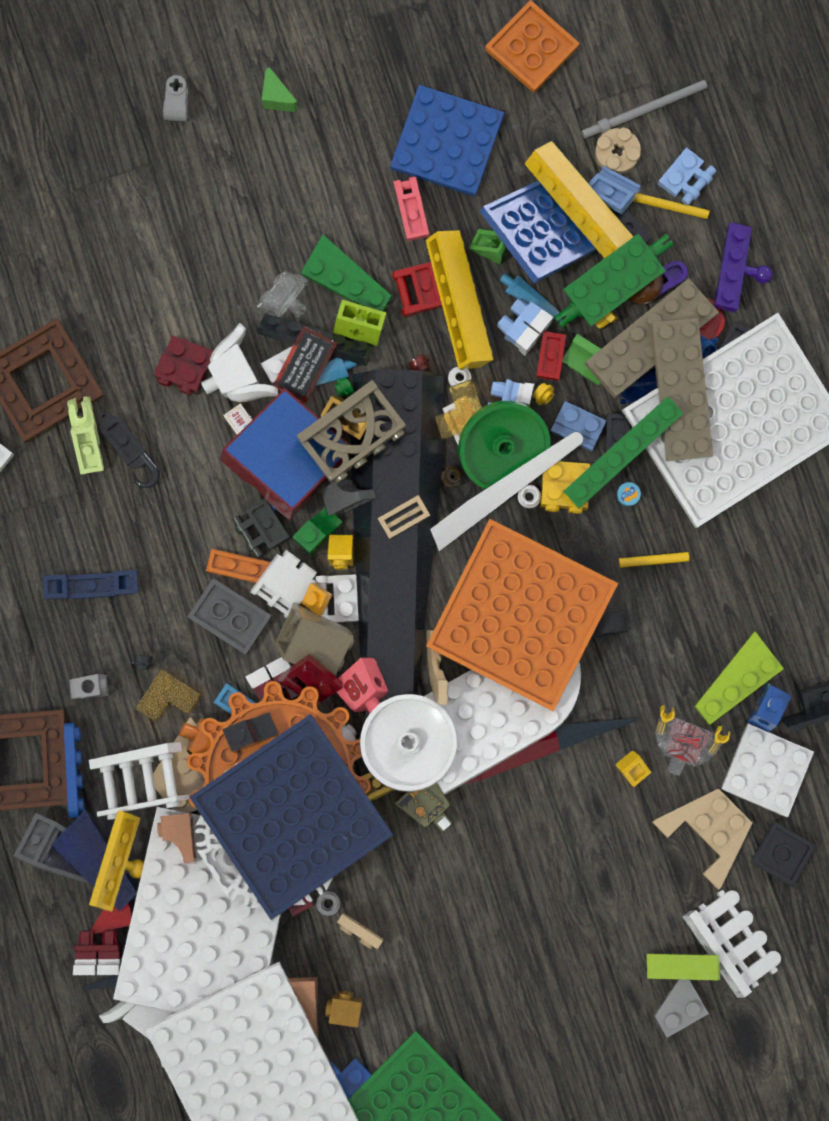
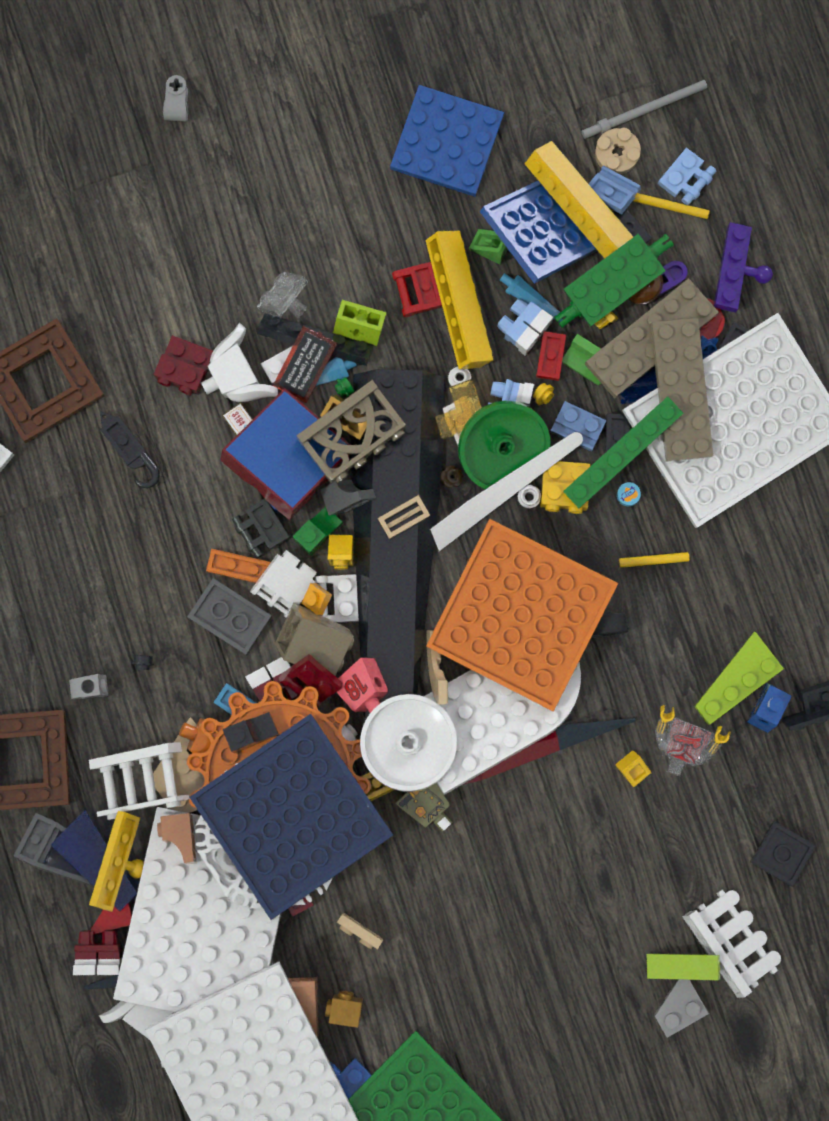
(74, 780): blue plate -> none
(85, 437): yellowish green plate -> none
(90, 585): dark blue slope -> none
(164, 690): clear yellow plate -> none
(276, 95): bright green slope -> none
(320, 903): light grey plate -> none
(341, 275): green wing -> none
(411, 209): coral plate -> none
(419, 363): clear red plate -> none
(532, 46): orange plate -> none
(717, 823): tan wing -> none
(767, 770): white plate -> none

